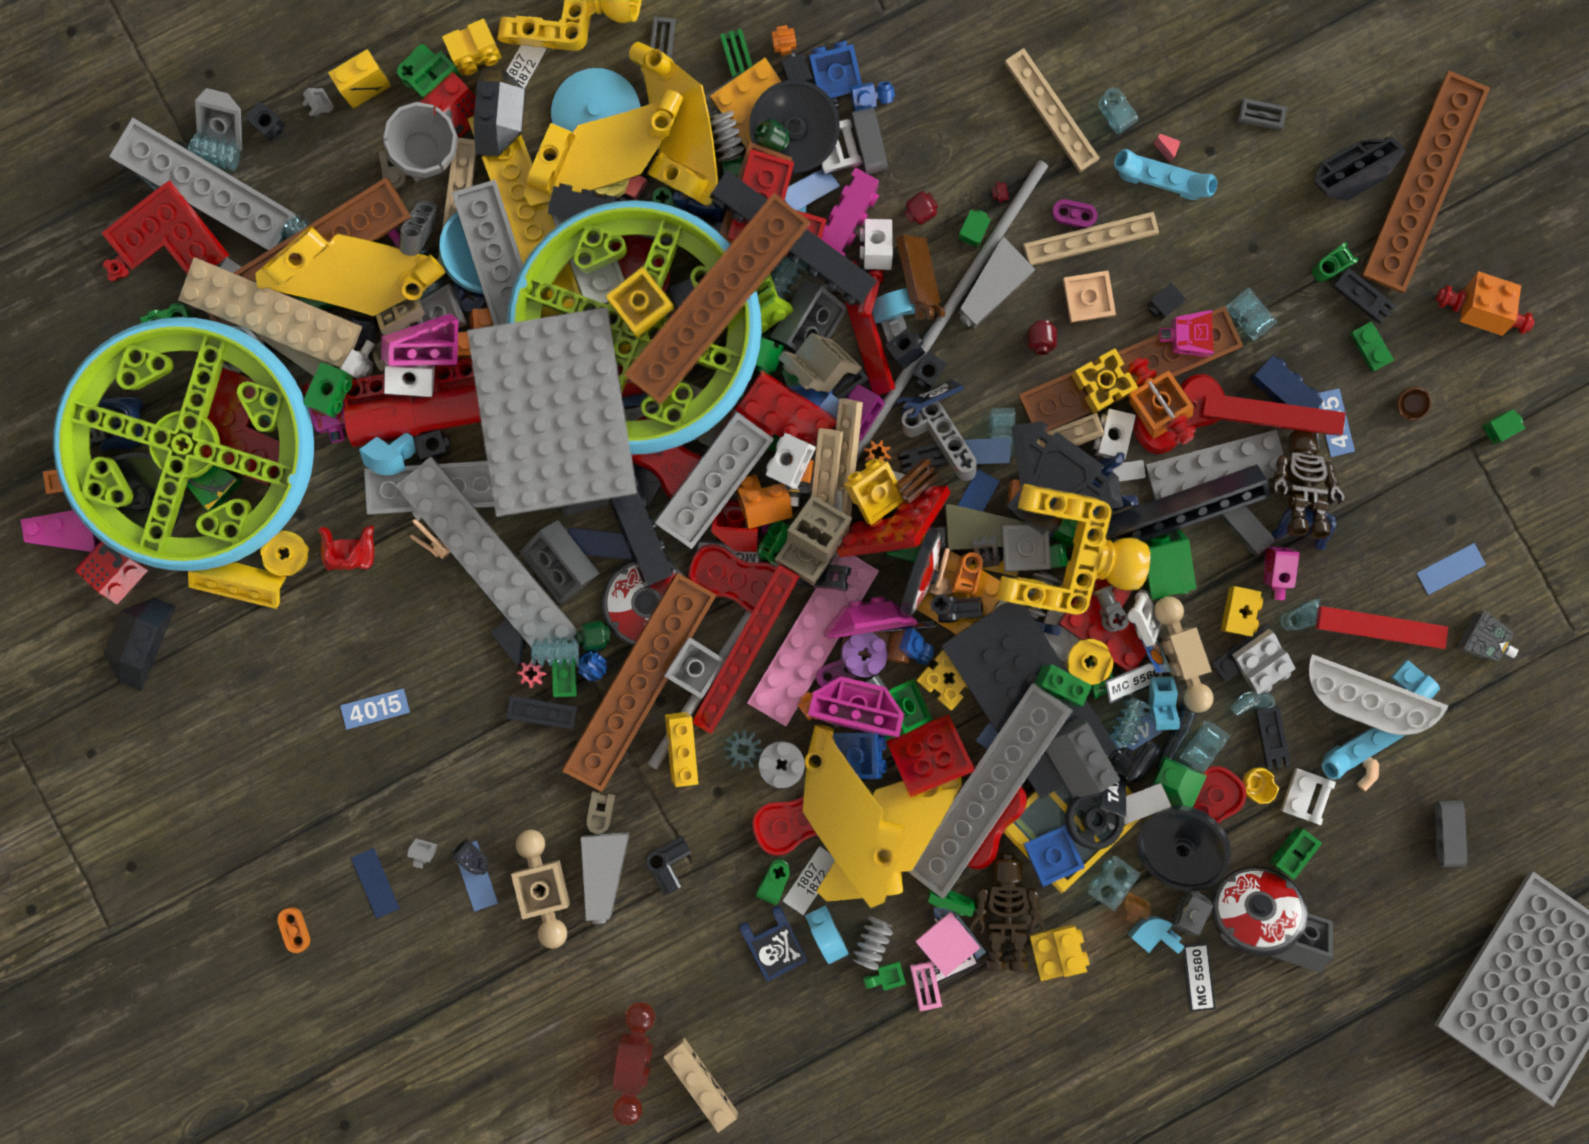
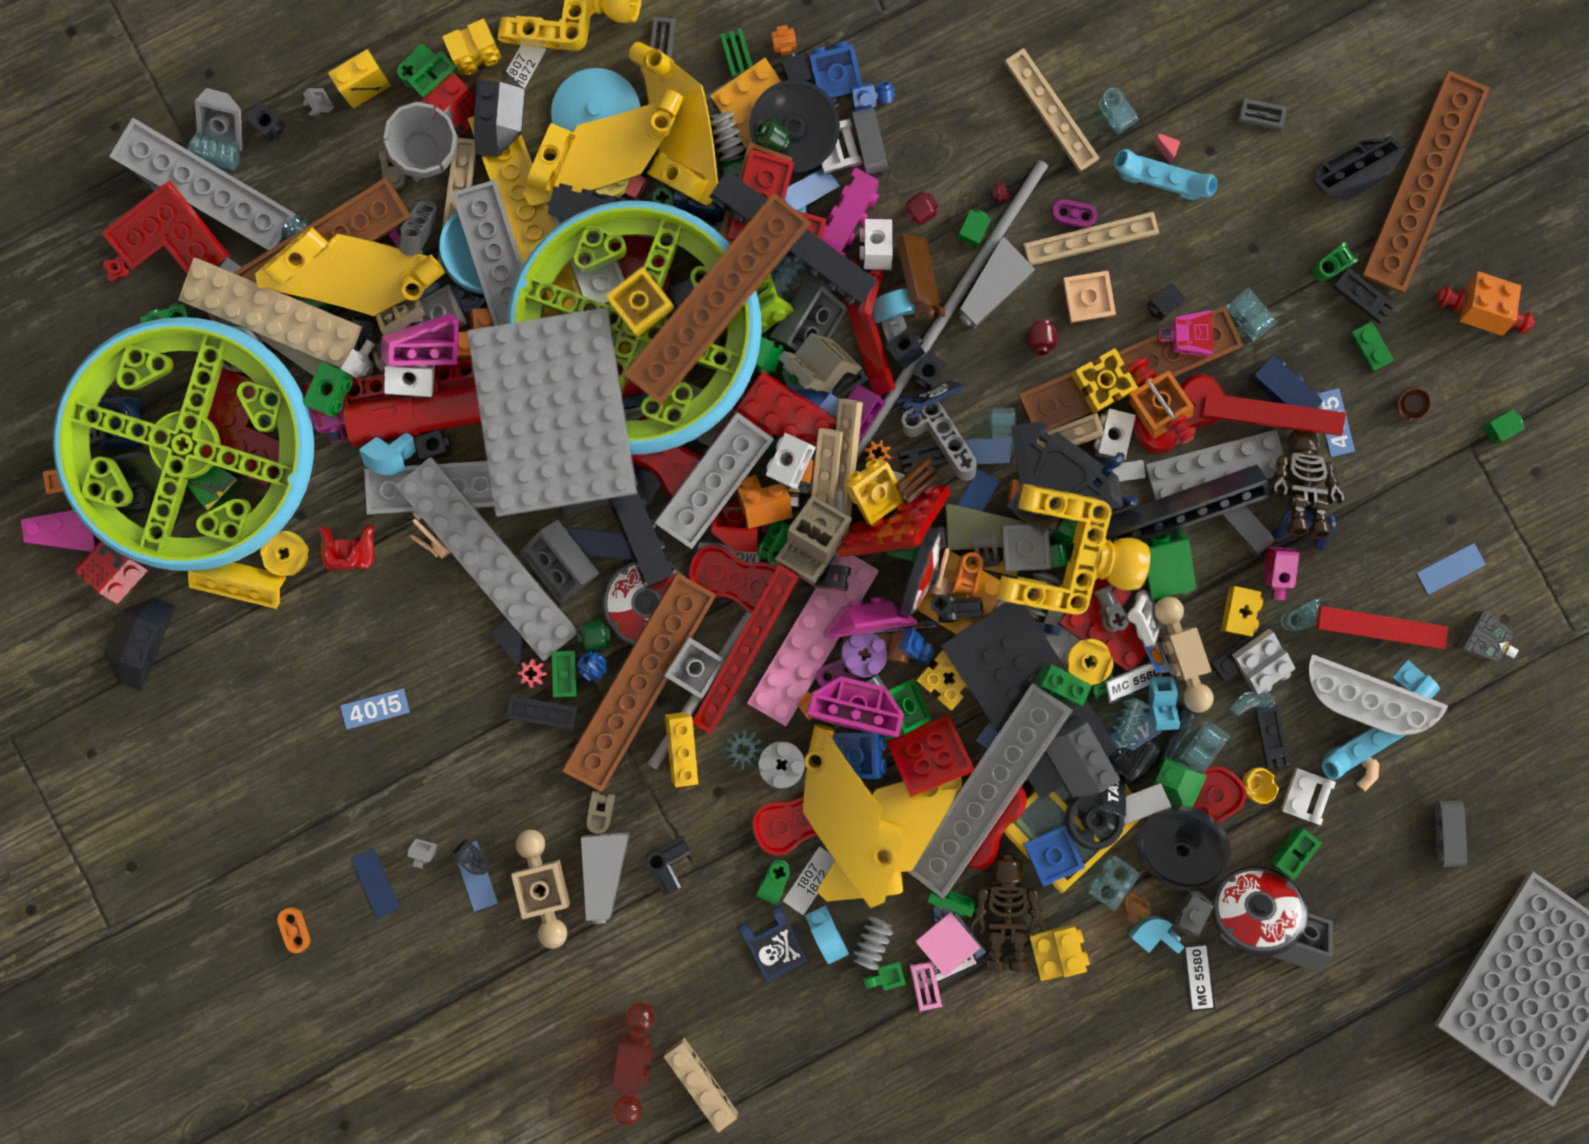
(555, 651): clear light blue piece -> none

